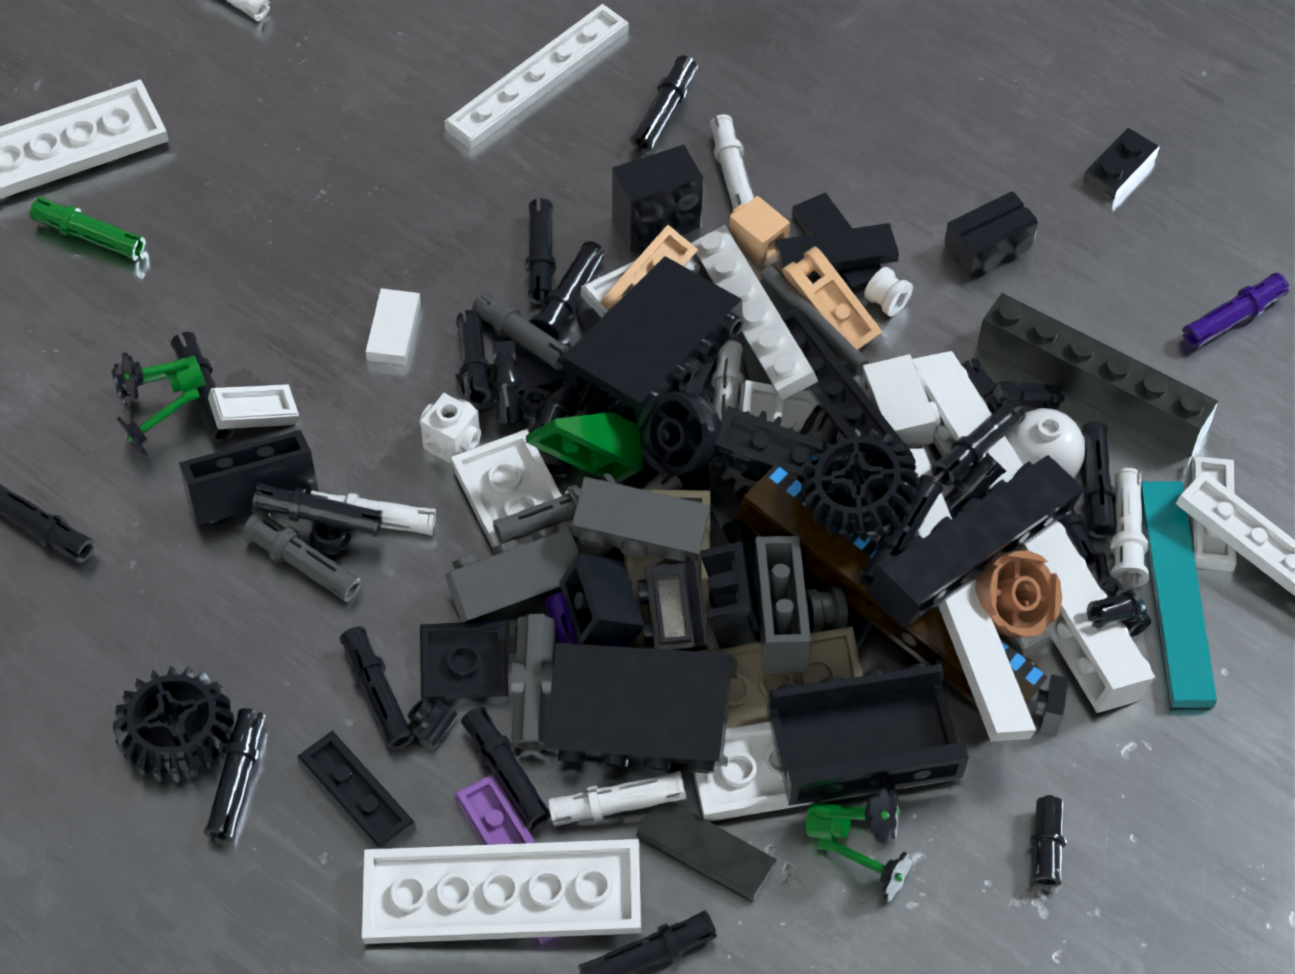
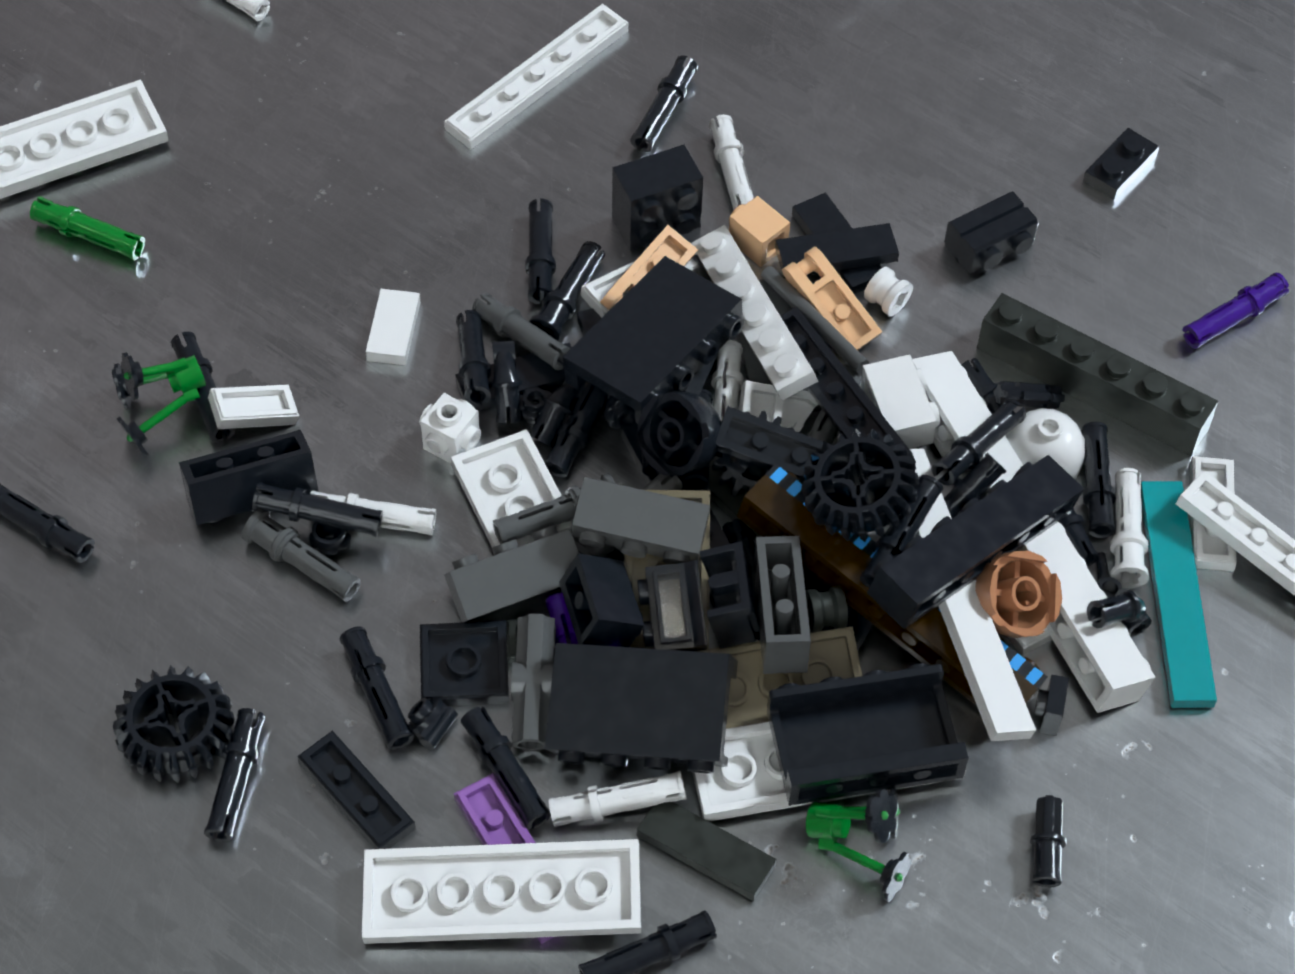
(593, 443): green slope -> none

